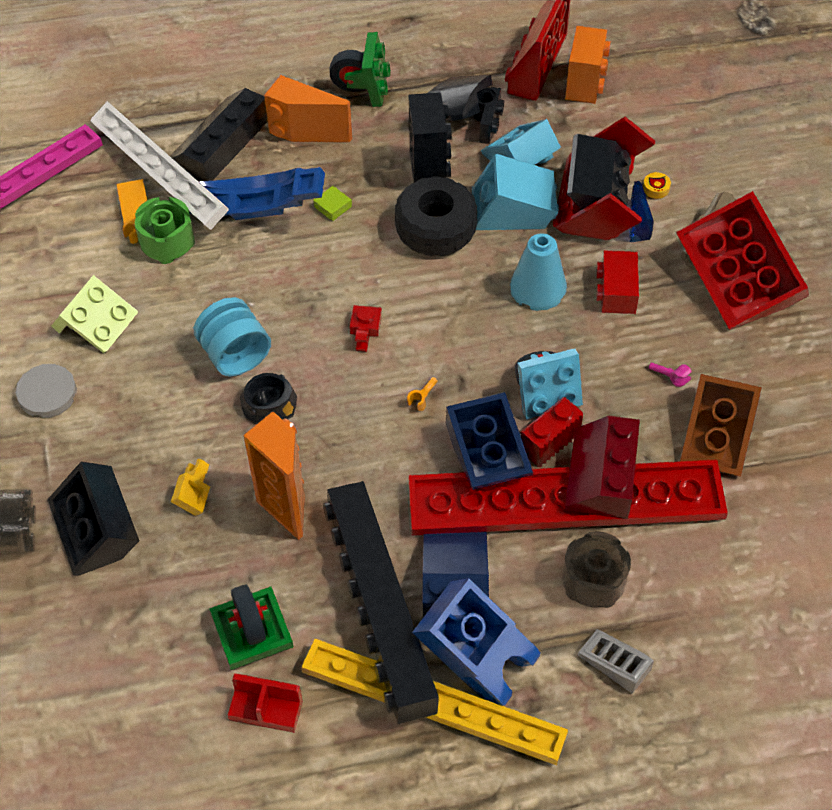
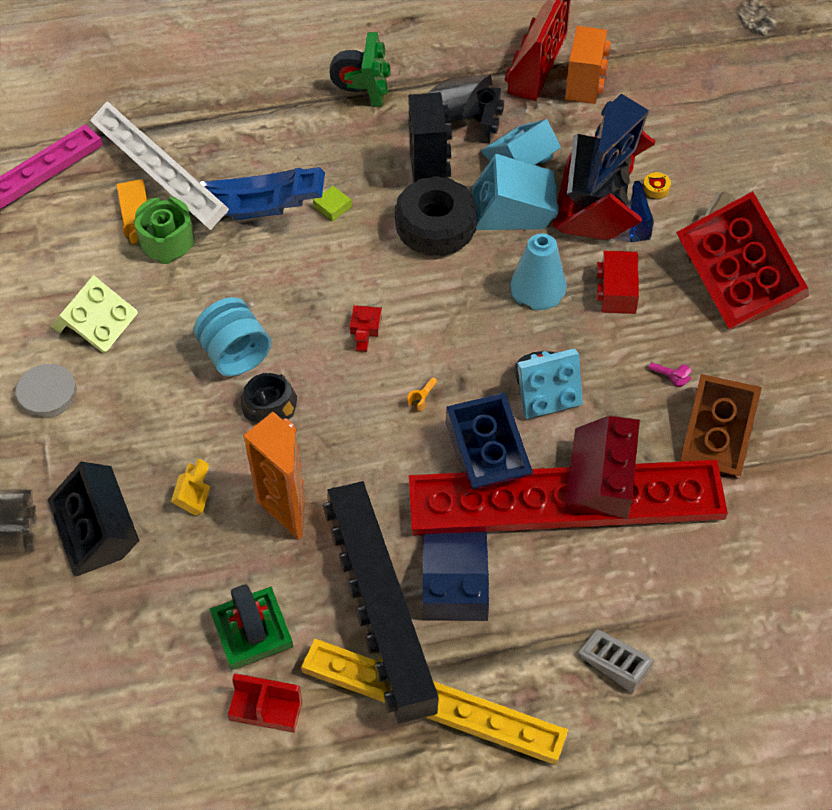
(222, 135): black slope -> none
(306, 113): orange slope -> none
(475, 639): blue brick -> none
(551, 431): red brick -> none
(596, 570): clear smoke brick -> none
(616, 138): none -> dark blue slope

